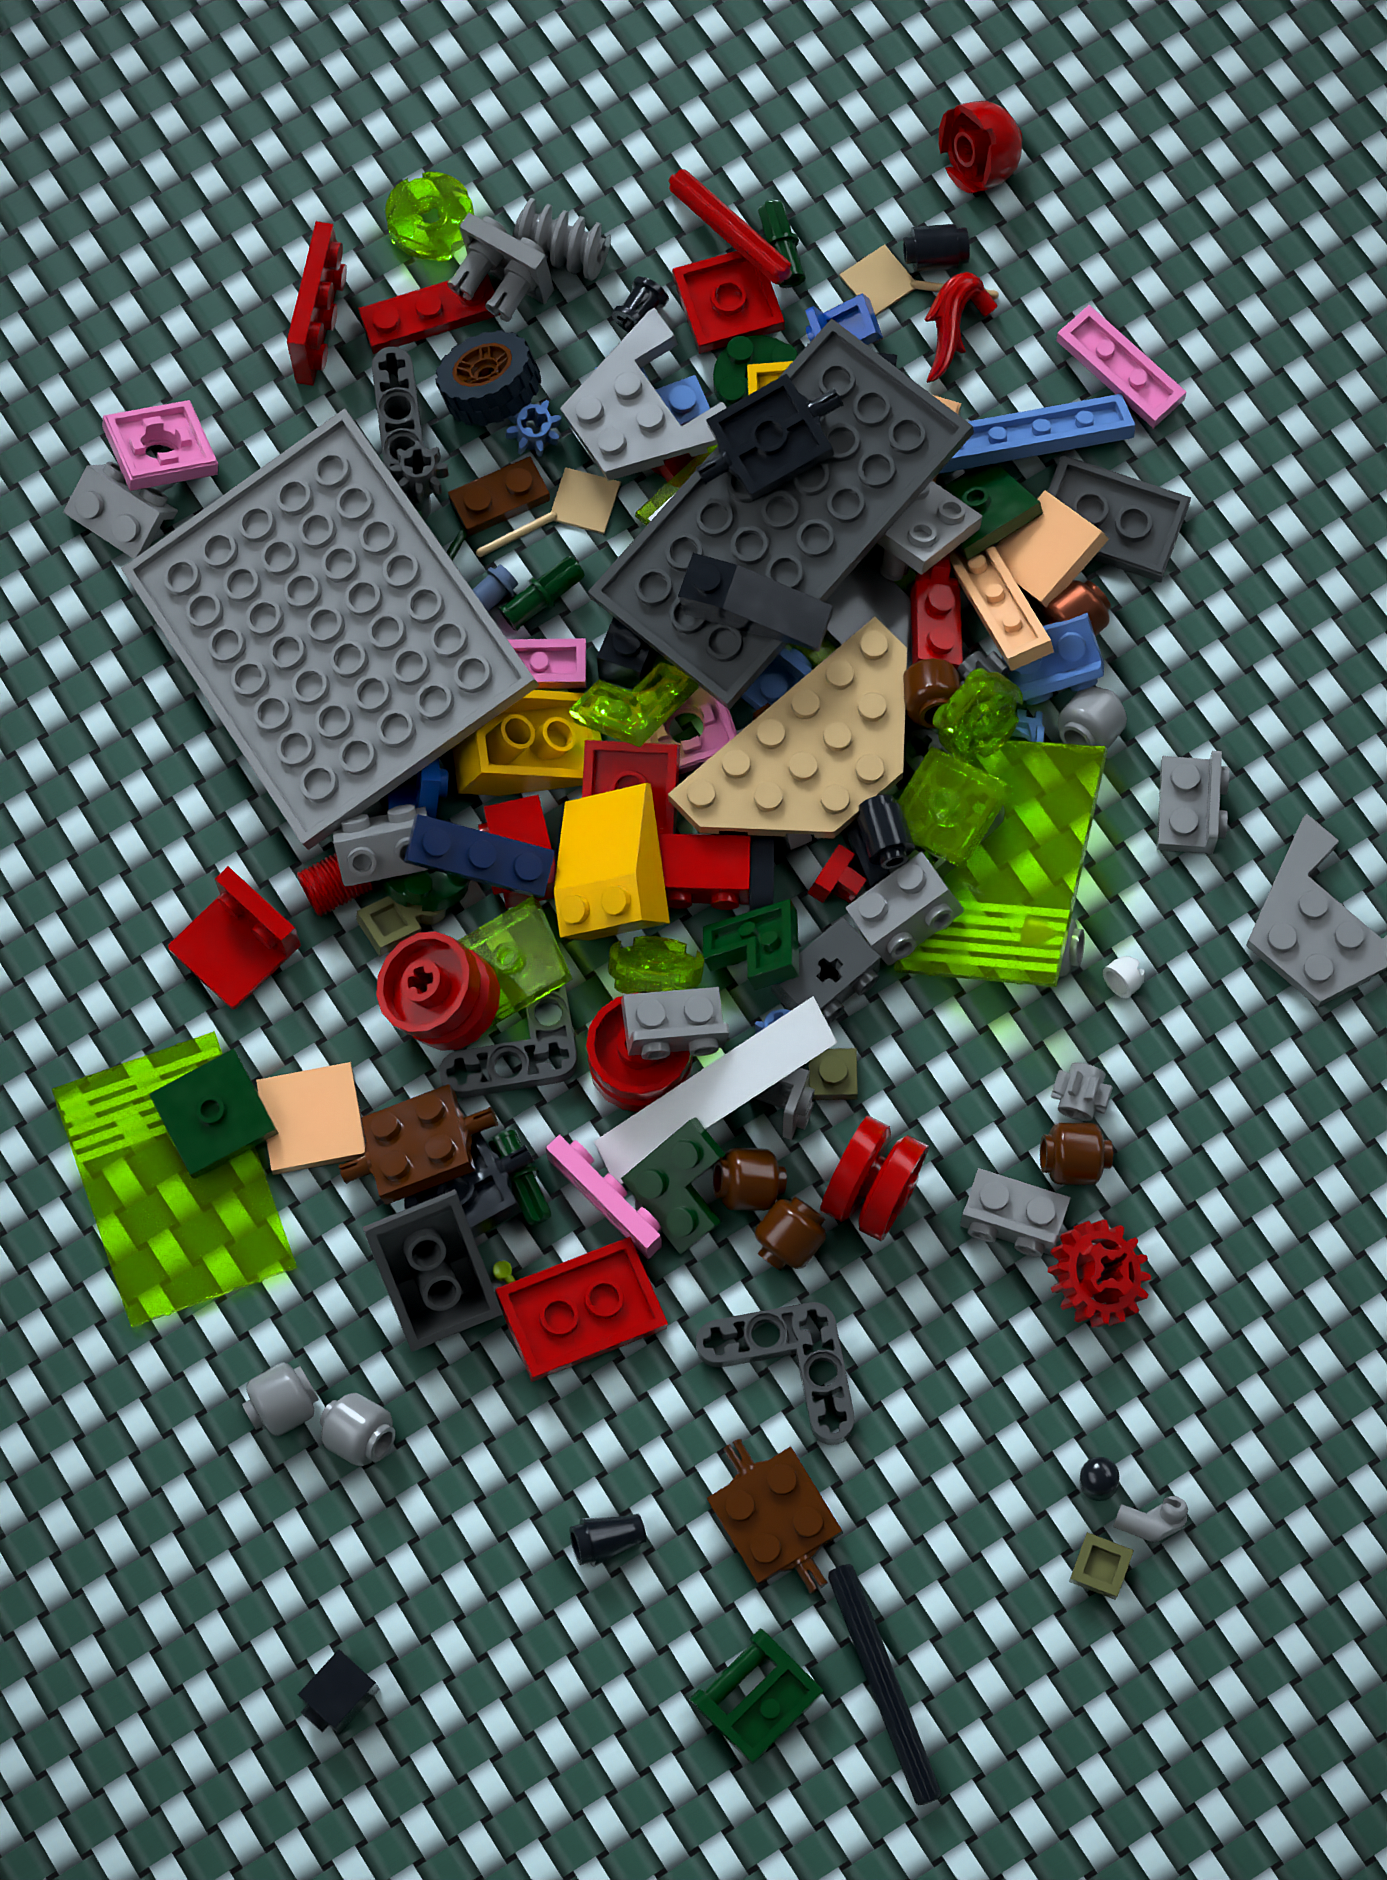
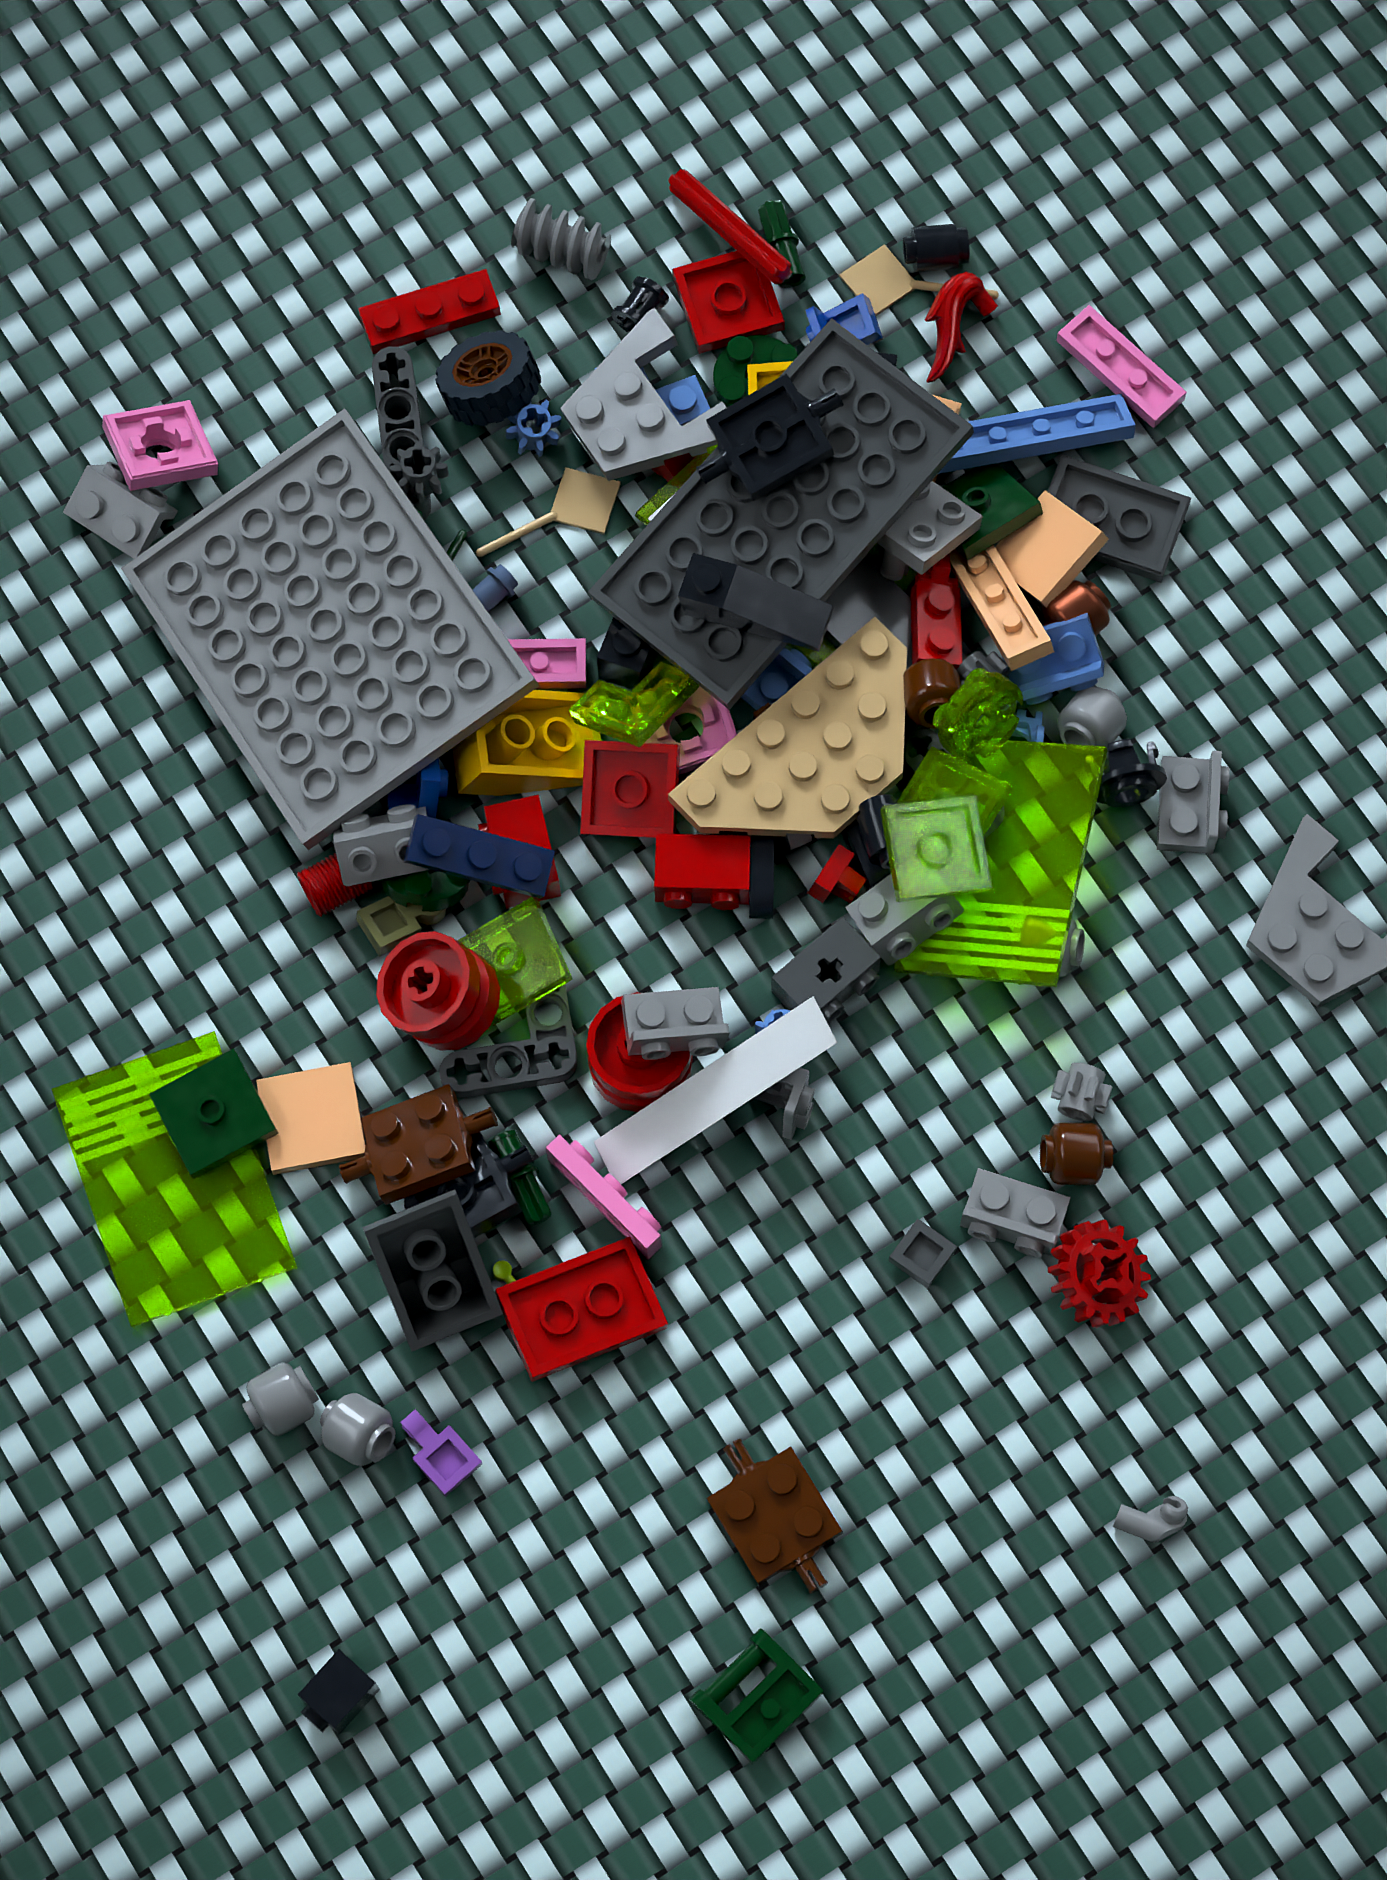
(235, 941): red bracket -> none
(314, 305): red plate -> none
(422, 239): clear neon green plate -> none
(443, 1455): none -> medium lavender plate
(499, 496): reddish brown plate -> none
(514, 261): light grey plate -> none
(542, 592): dark green axle -> none
(605, 1537): black cone -> none
(609, 866): yellow slope -> none
(654, 965): clear neon green plate -> none
(665, 1185): dark green plate -> none
(749, 1179): reddish brown head -> none
(761, 937): dark green plate -> none
(790, 1234): reddish brown head -> none
(791, 1342): dark grey beam -> none
(834, 1074): olive plate -> none
(870, 1176): red wheel -> none
(884, 1685): black axle -> none
(922, 1253): none -> dark grey plate
(936, 848): none -> clear neon green plate
(980, 144): red cylinder -> none
(1099, 1478): black piece -> none
(1101, 1566): olive plate -> none
(1124, 976): white hinge -> none
(1129, 780): none -> black piece

